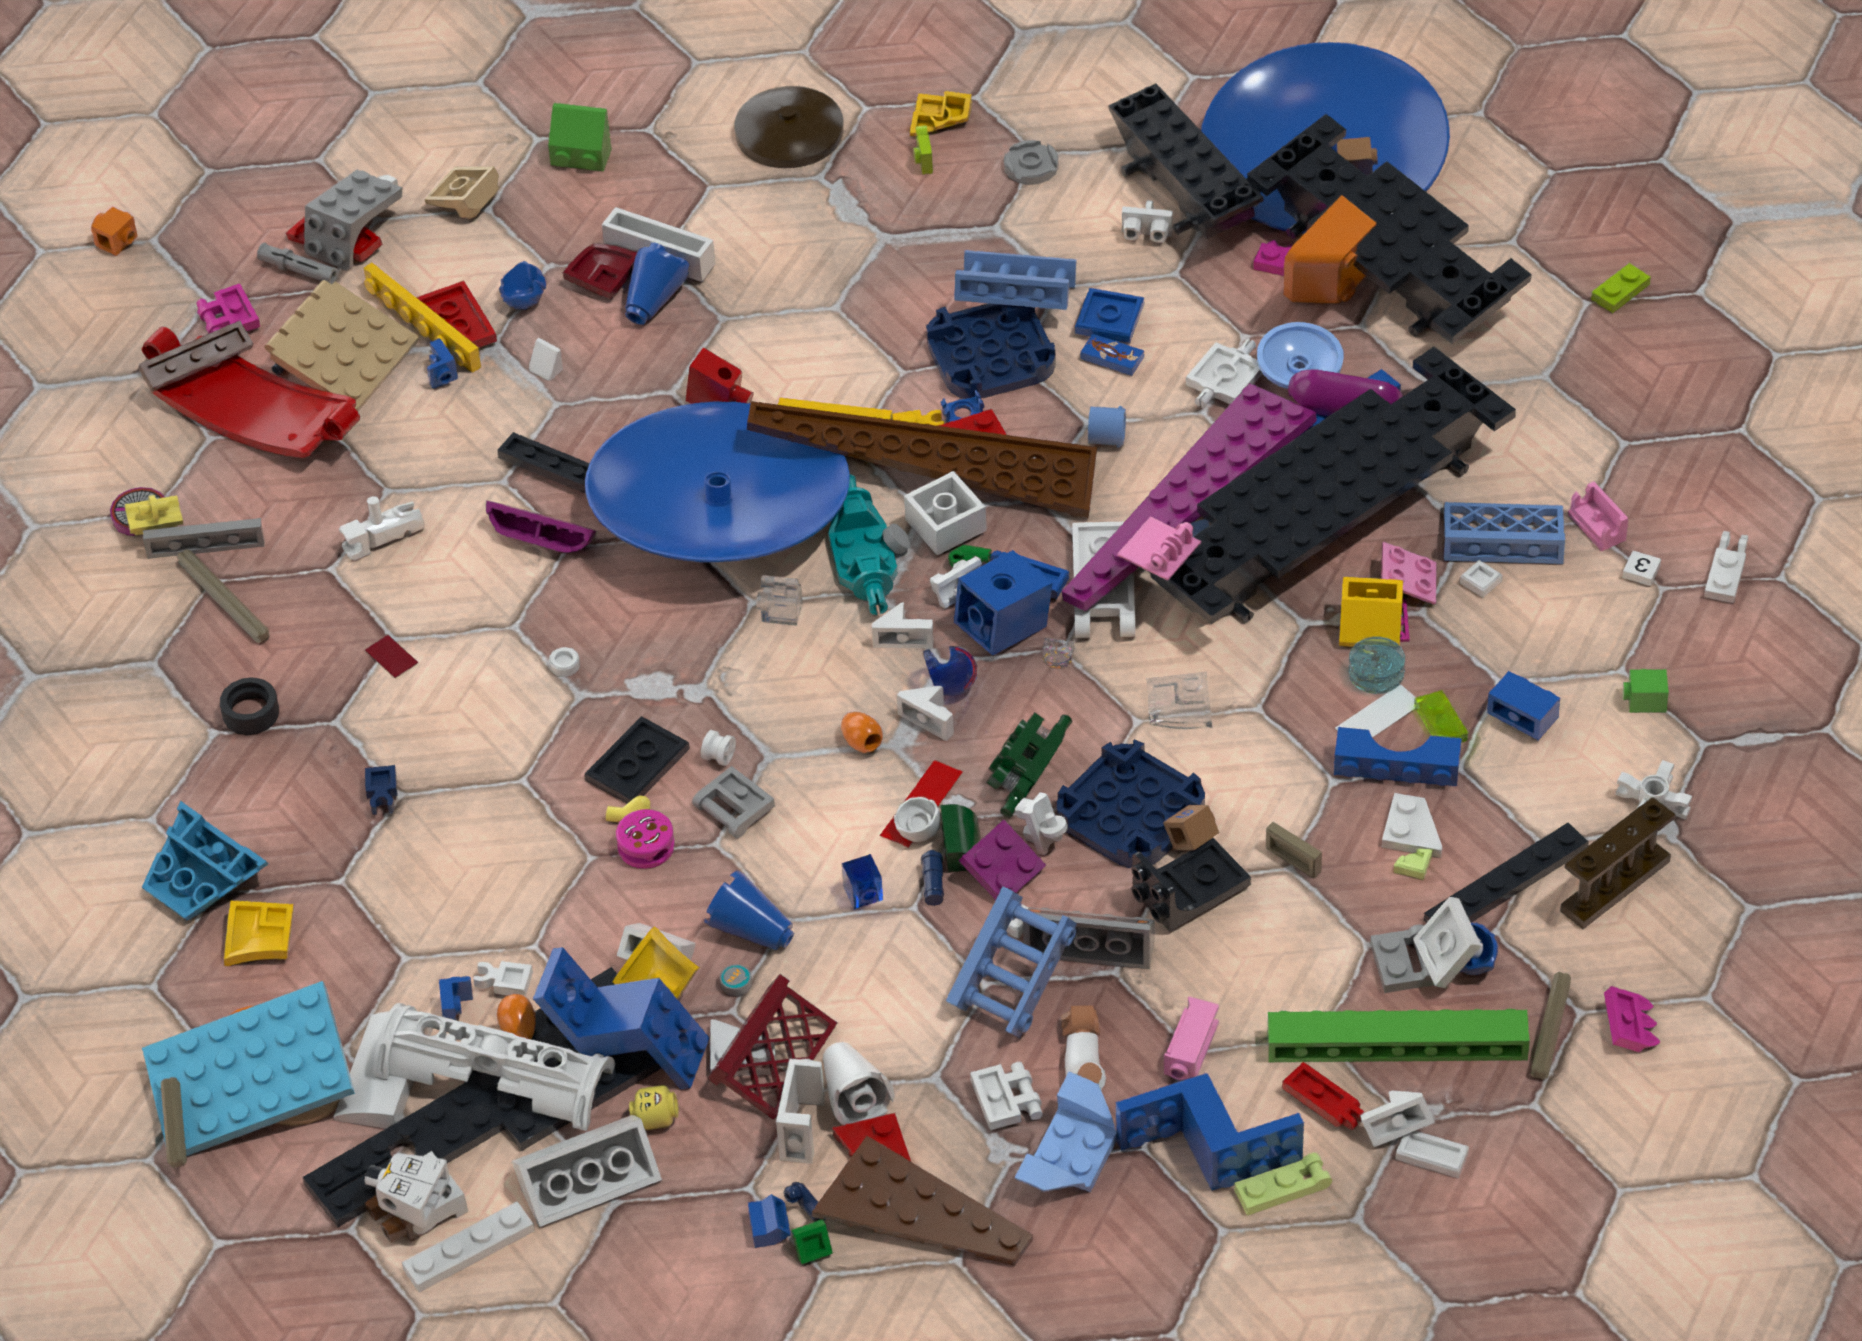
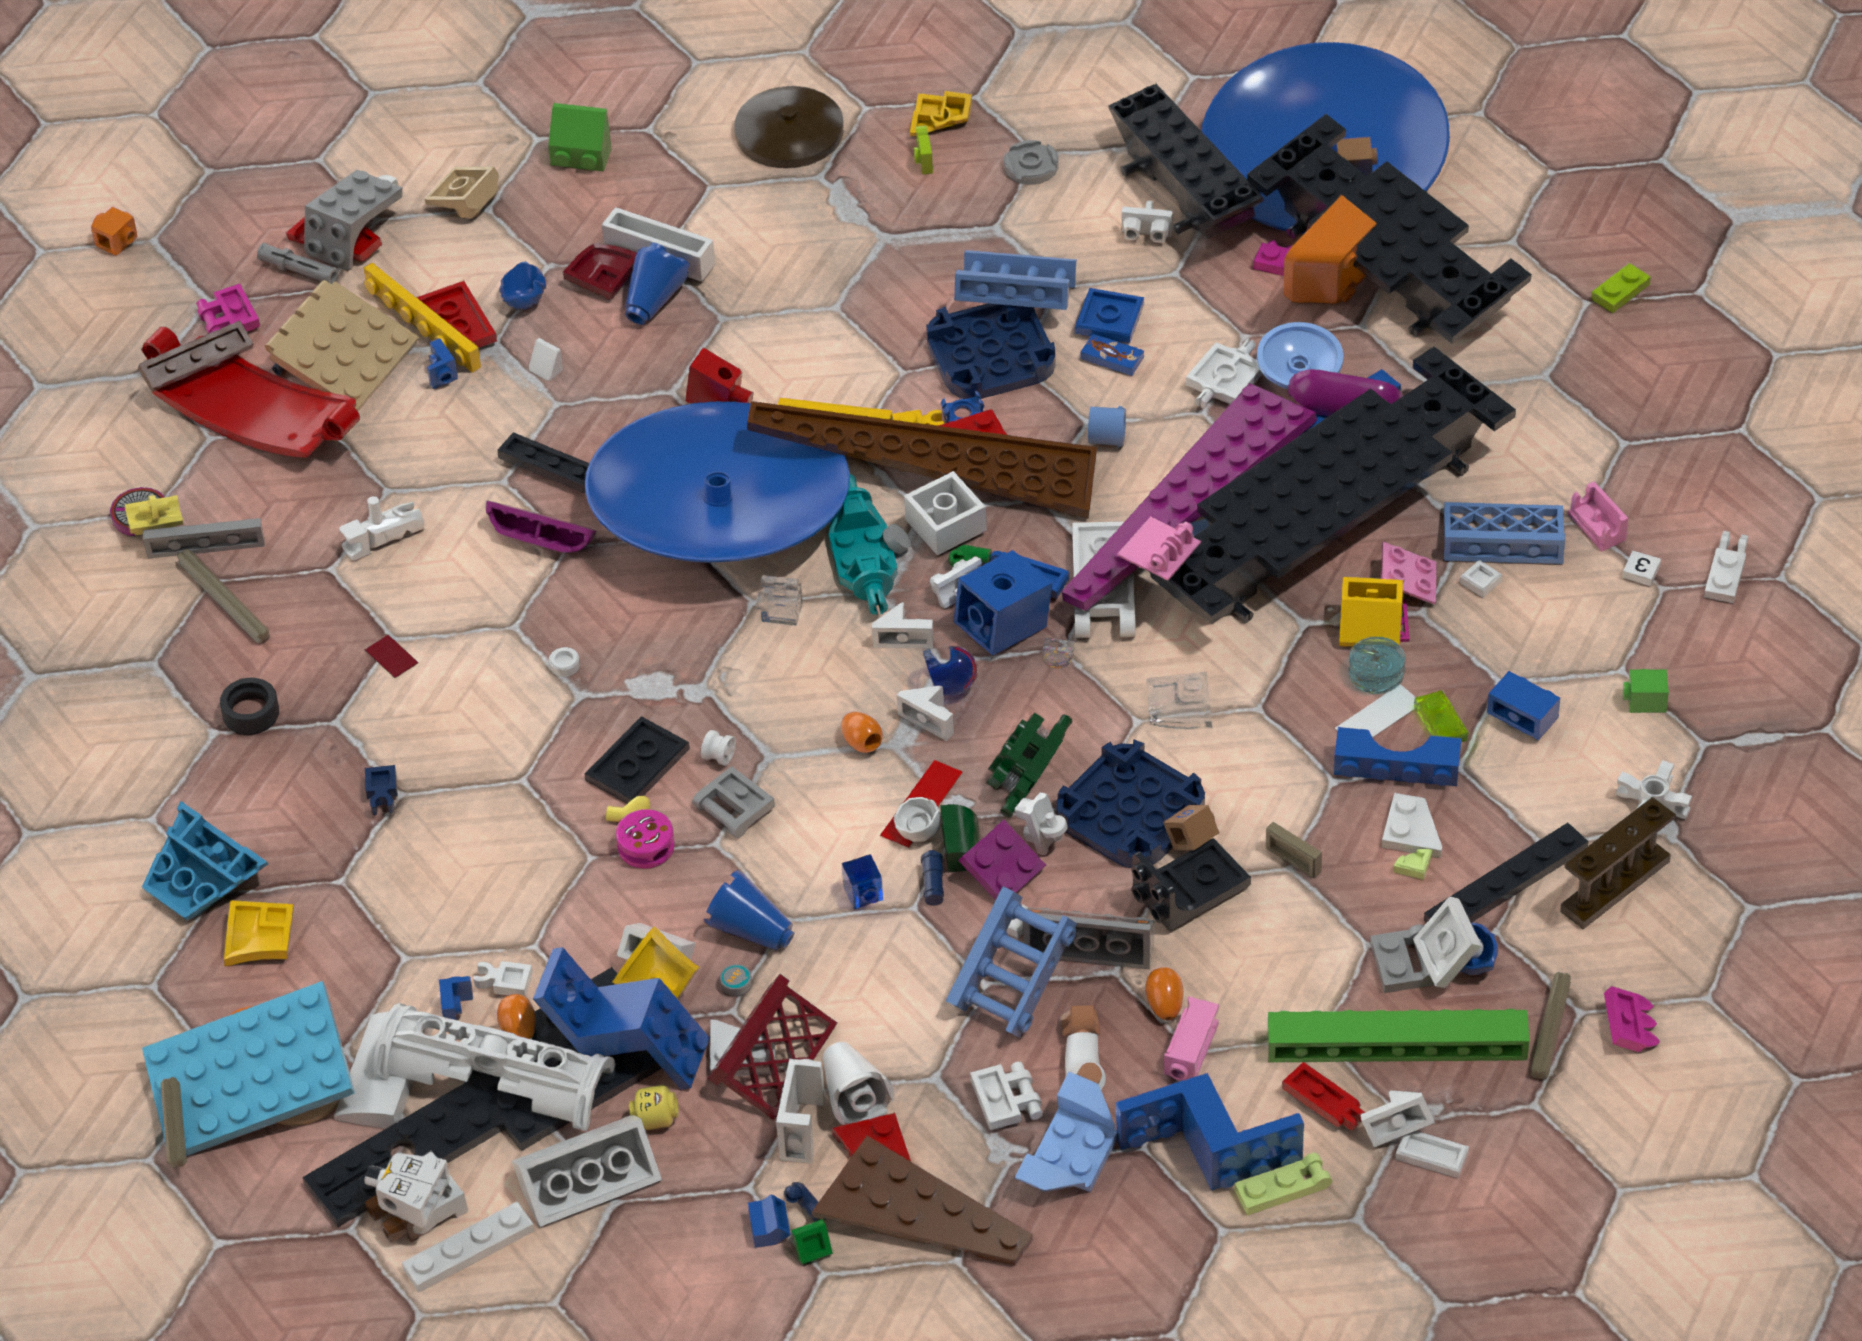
(1165, 992): none -> orange animal

